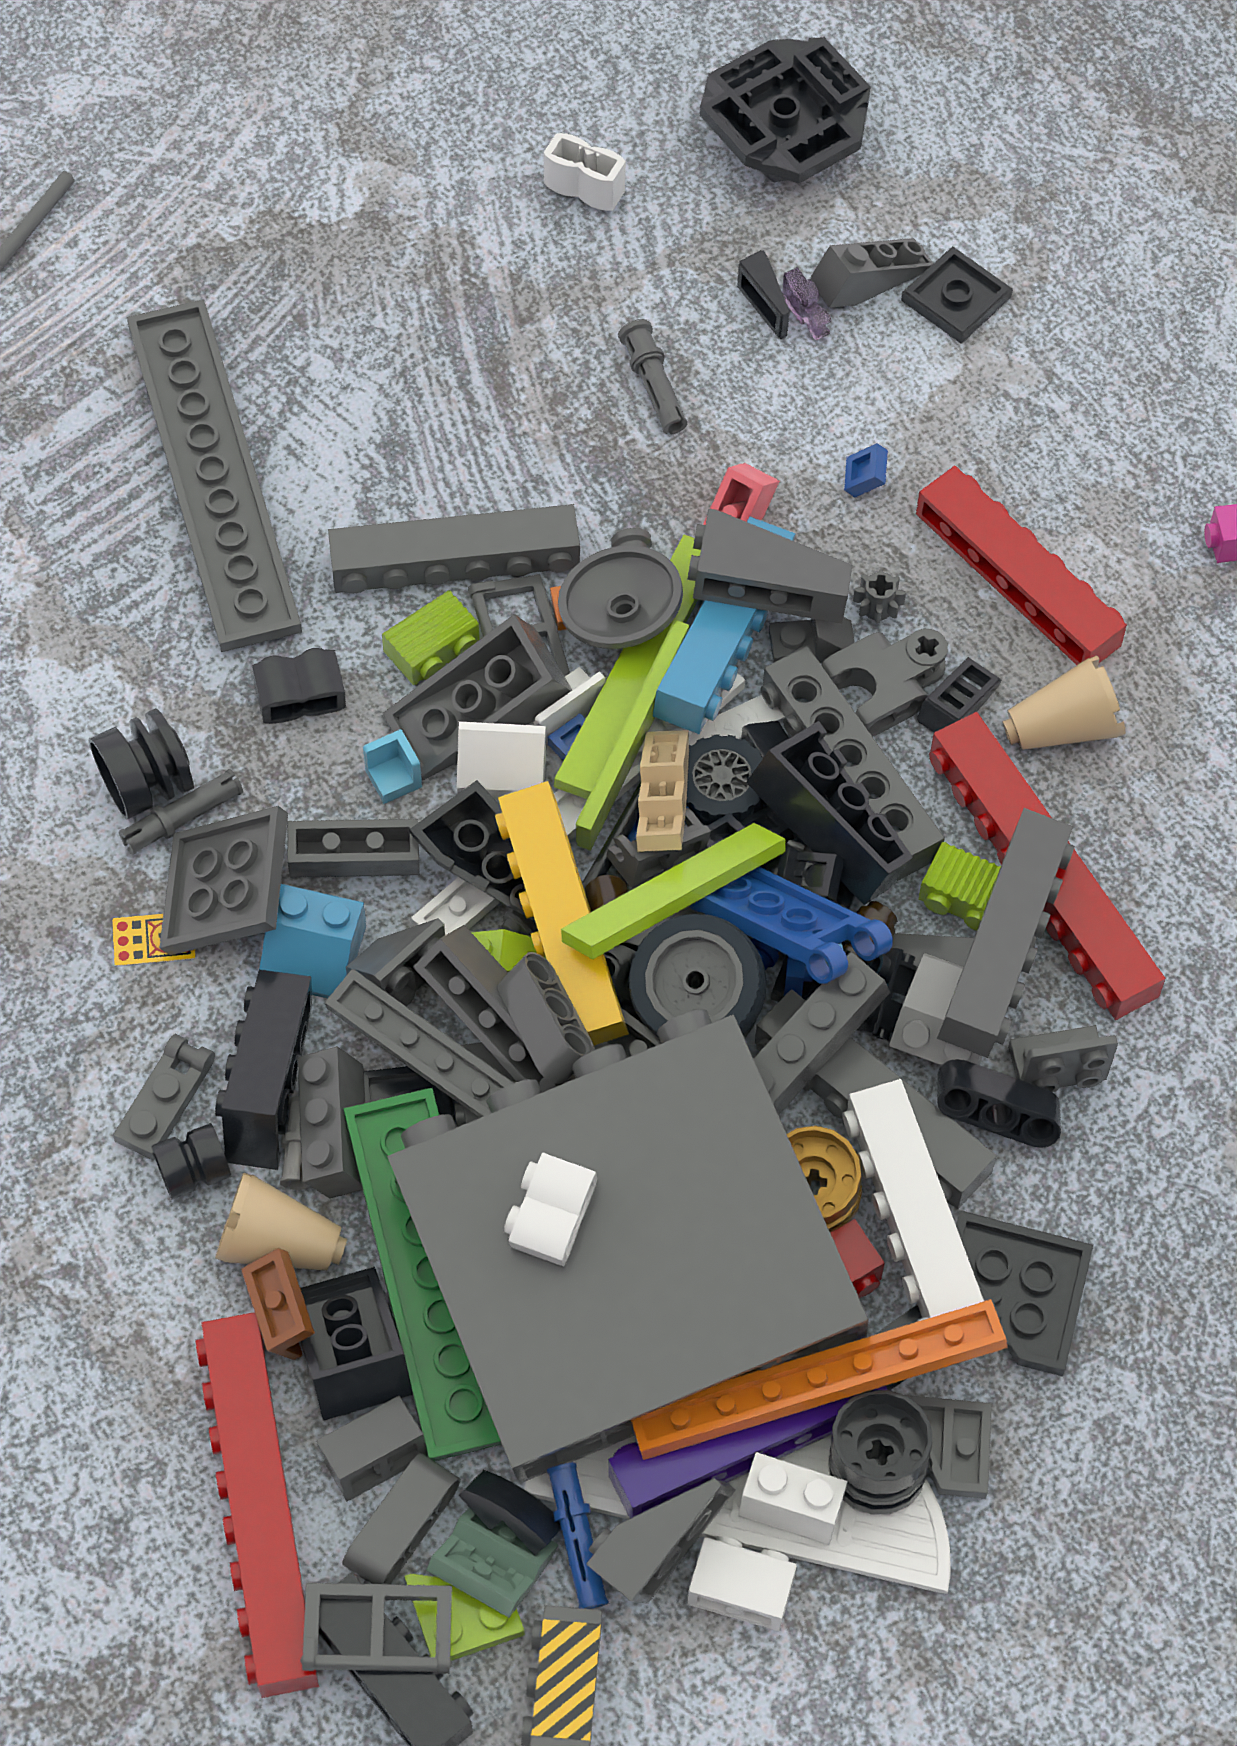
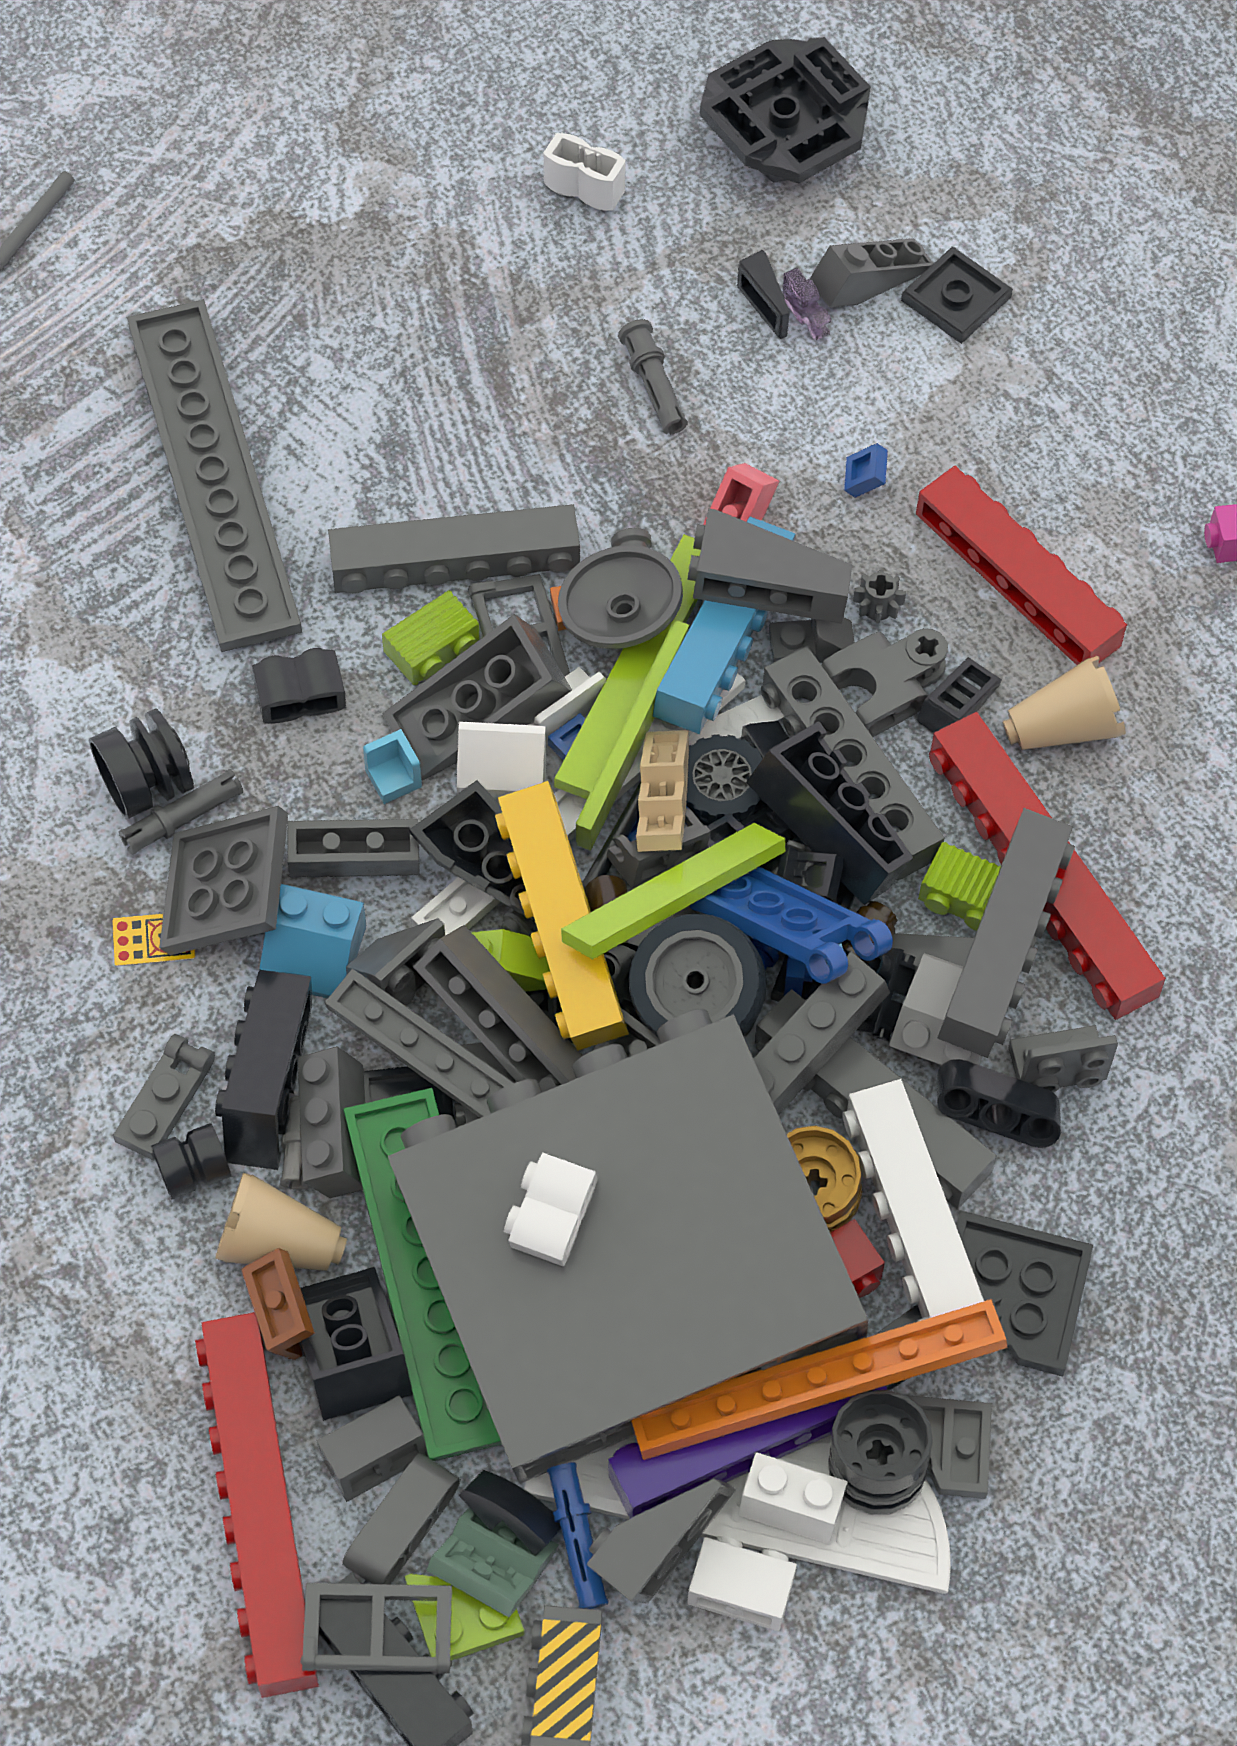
(544, 1017): dark grey beam -> none

